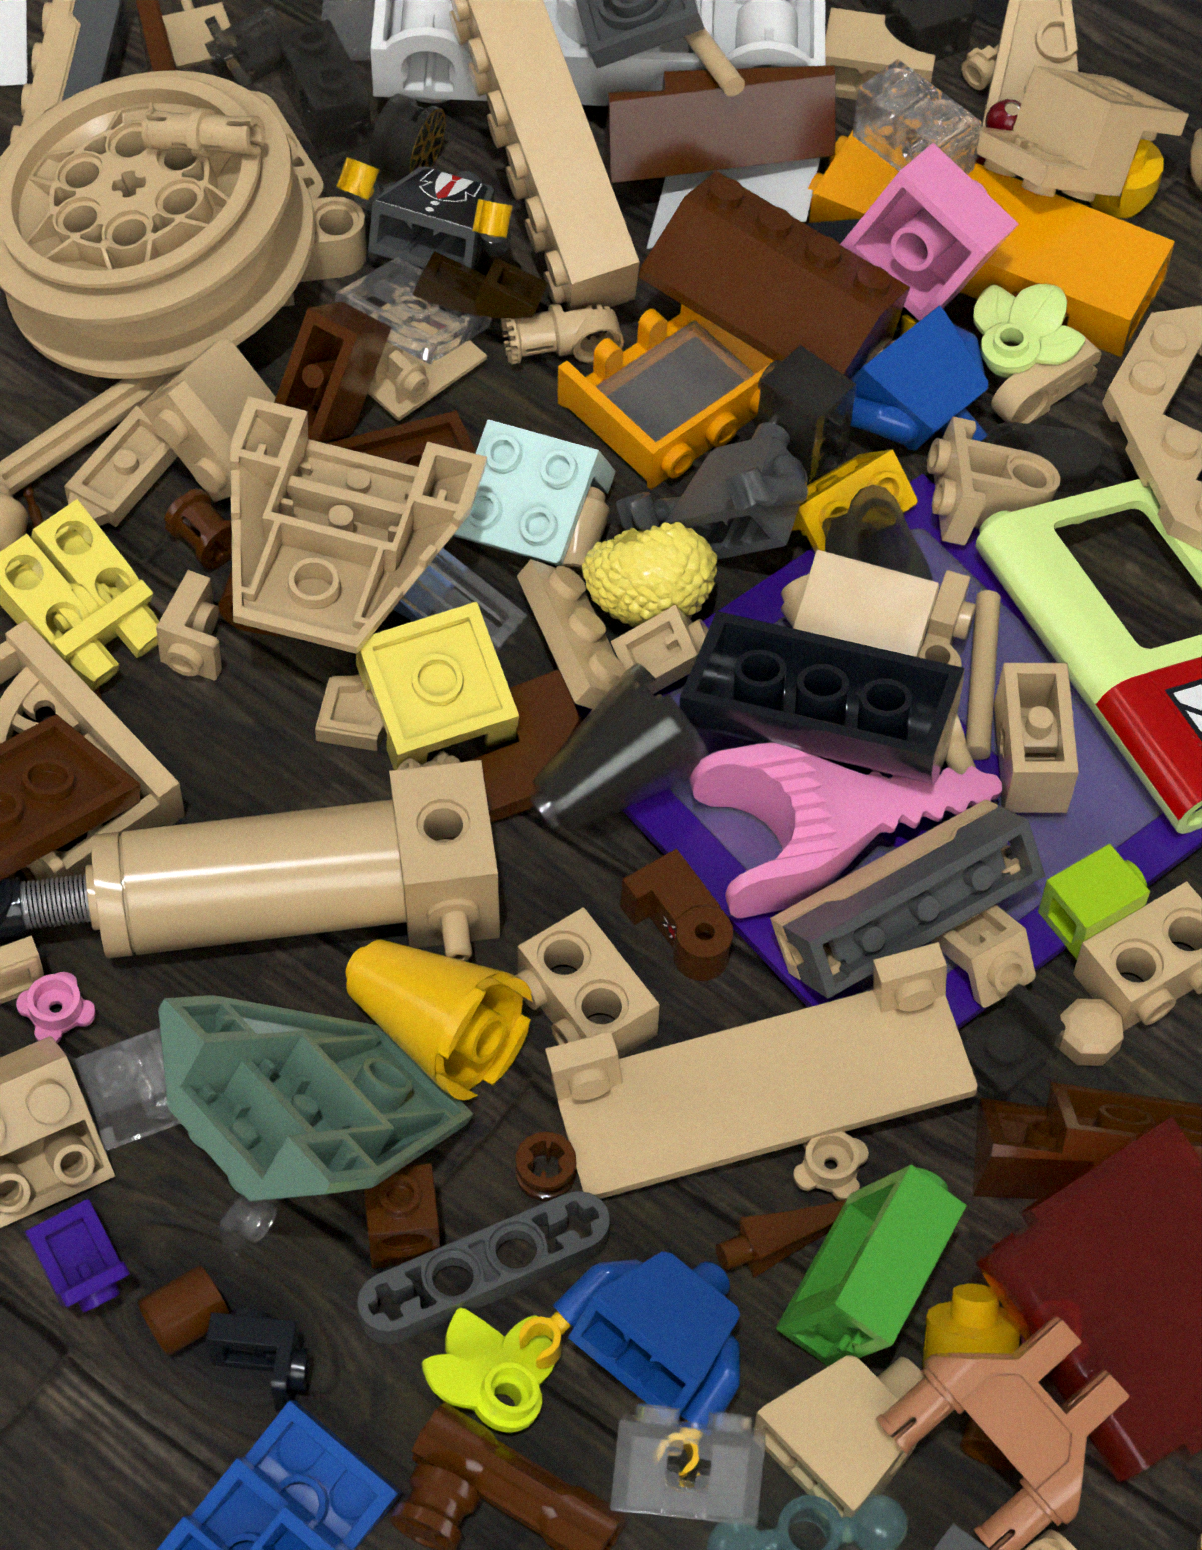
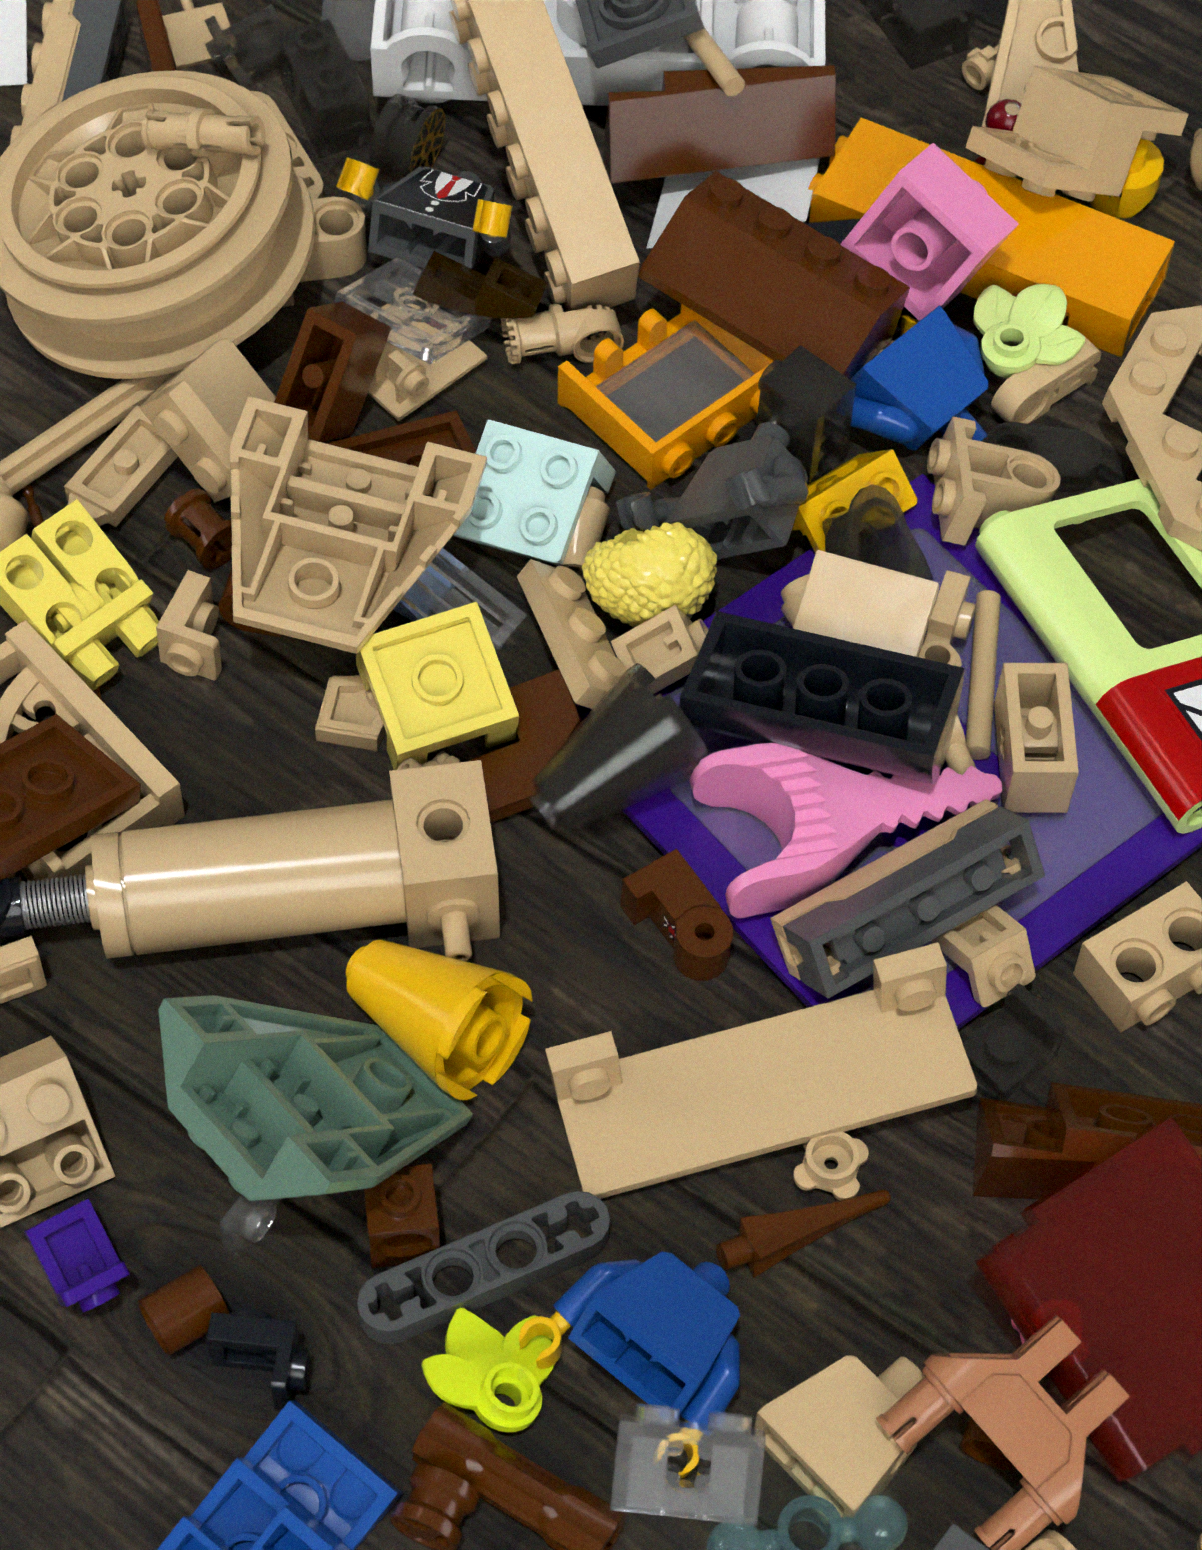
(53, 990): bright pink plate -> none
(126, 1089): clear brick -> none
(550, 1145): reddish brown bush -> none
(598, 986): tan brick -> none
(864, 47): tan arch -> none
(872, 1266): bright green window -> none
(904, 114): clear brick -> none
(970, 1324): yellow piece -> none
(1091, 1032): tan tile -> none
(1092, 896): lime brick -> none

